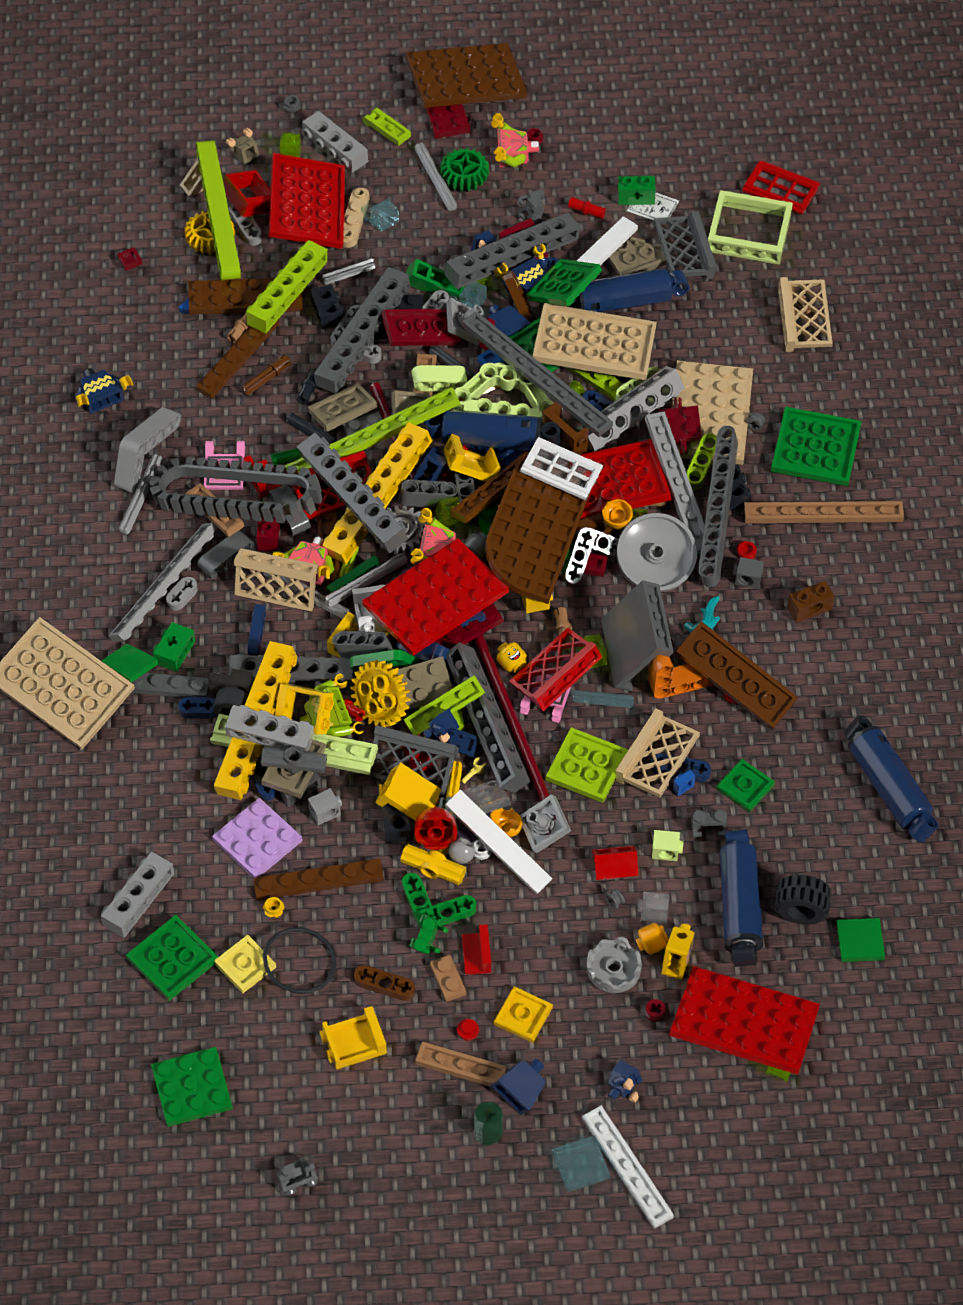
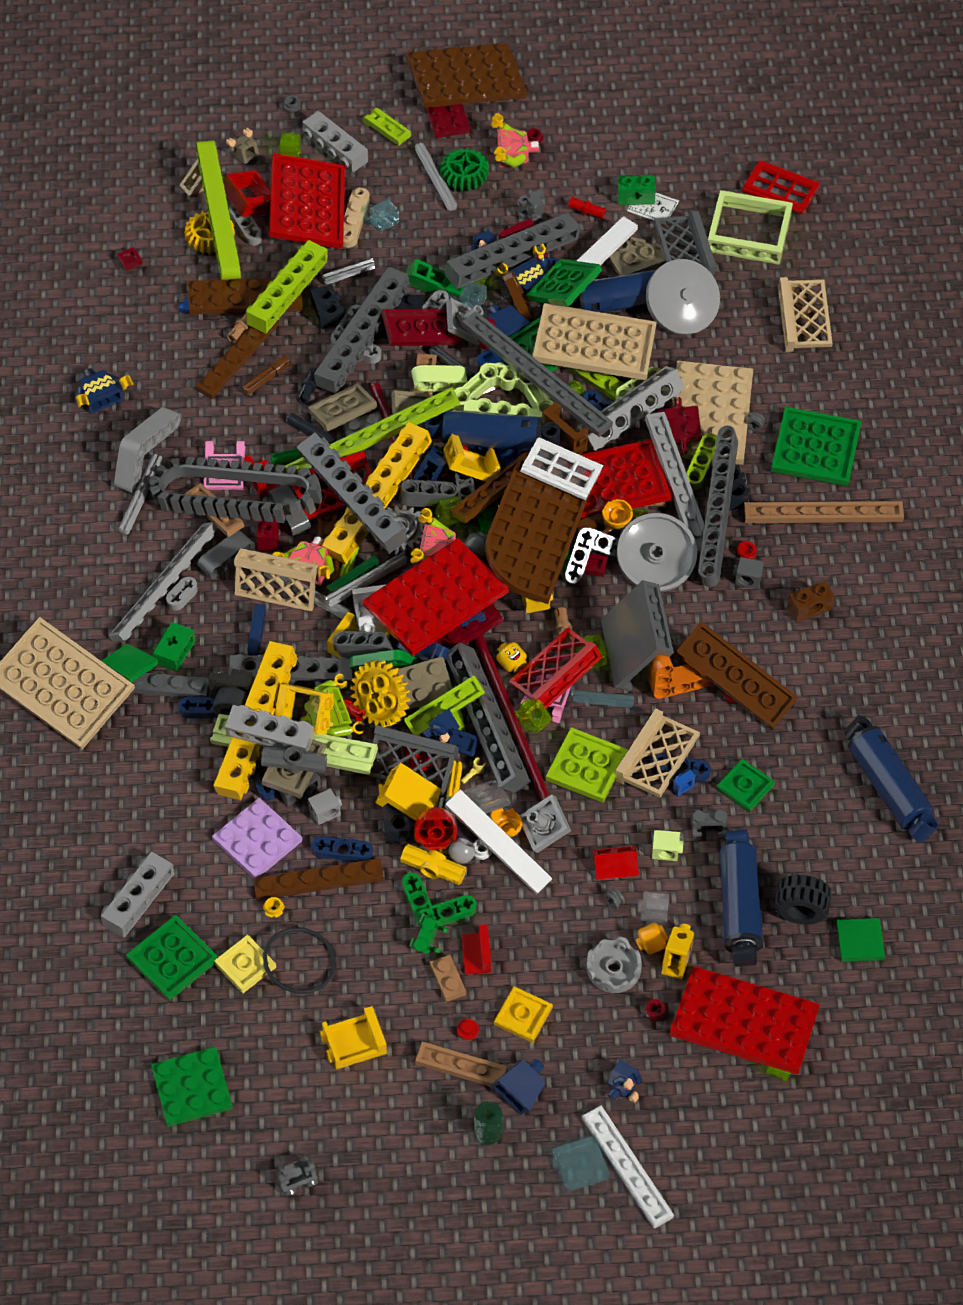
(336, 842): none -> dark blue beam
(380, 974): reddish brown beam -> none
(541, 715): none -> clear neon green brick
(682, 297): none -> light grey dish
(708, 615): teal piece -> none

